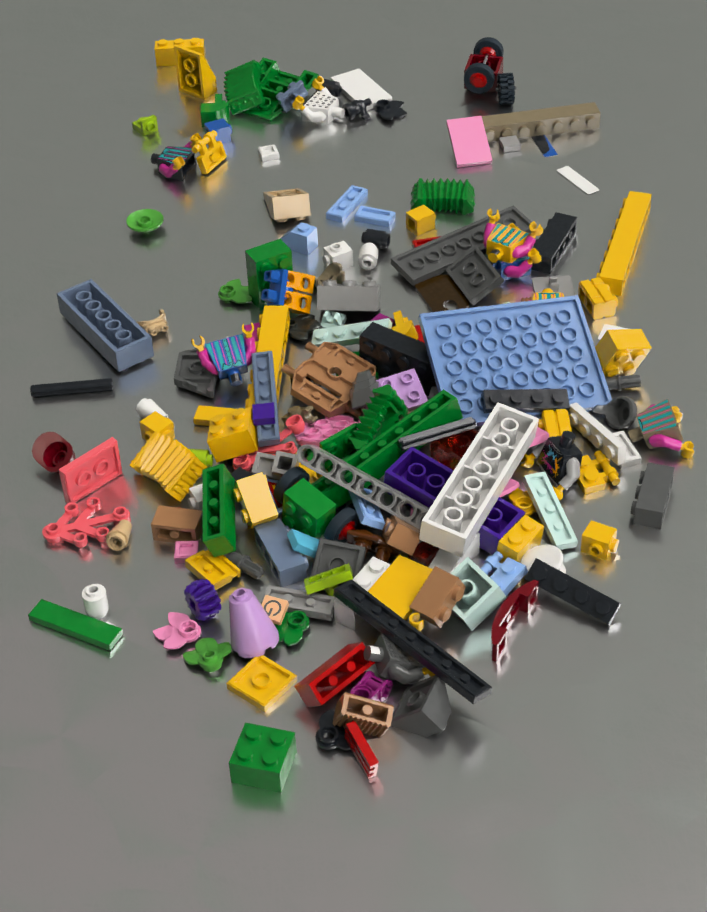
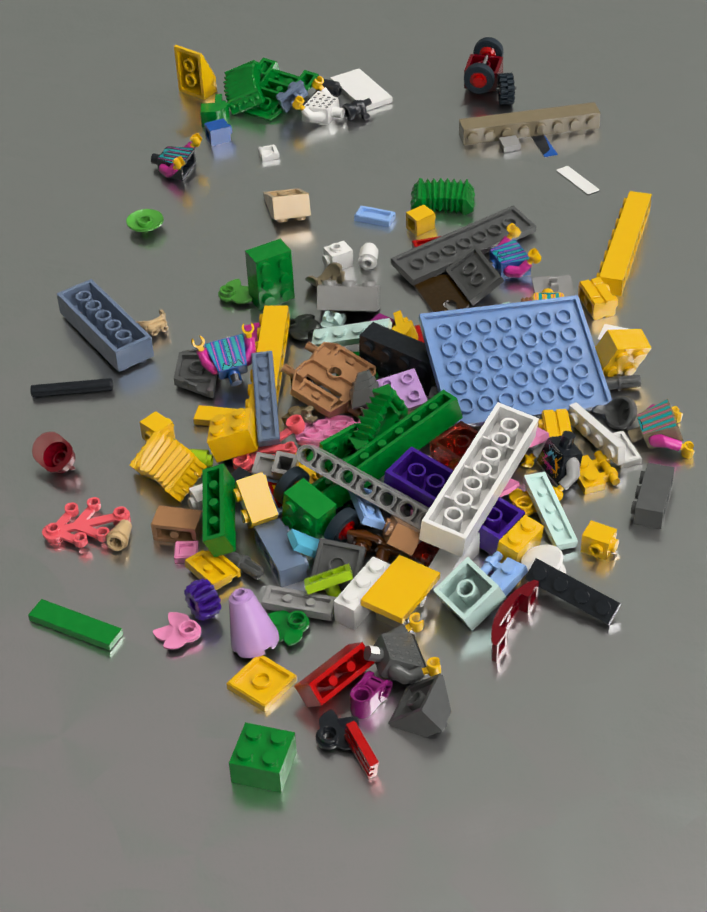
(90, 471): coral tile -> none
(95, 601): white brick -> none
(146, 125): lime bracket -> none
(147, 407): white cone -> none
(165, 49): yellow brick -> none
(208, 654): bright green plate -> none
(211, 156): yellow plate -> none
(263, 414): dark purple tile -> none
(275, 608): light nougat tile -> none
(288, 289): hips -> none
(301, 238): light blue slope -> none
(346, 203): light blue tile -> none
(370, 715): medium nougat brick -> none
(377, 237): black brick -> none
(390, 109): black plate -> none
(413, 642): black tile -> none
(436, 433): axle -> none
(438, 597): medium nougat brick -> none
(469, 141): bright pink tile -> none
(506, 242): torso -> none
(526, 399): black plate -> none
(554, 241): black brick -> none

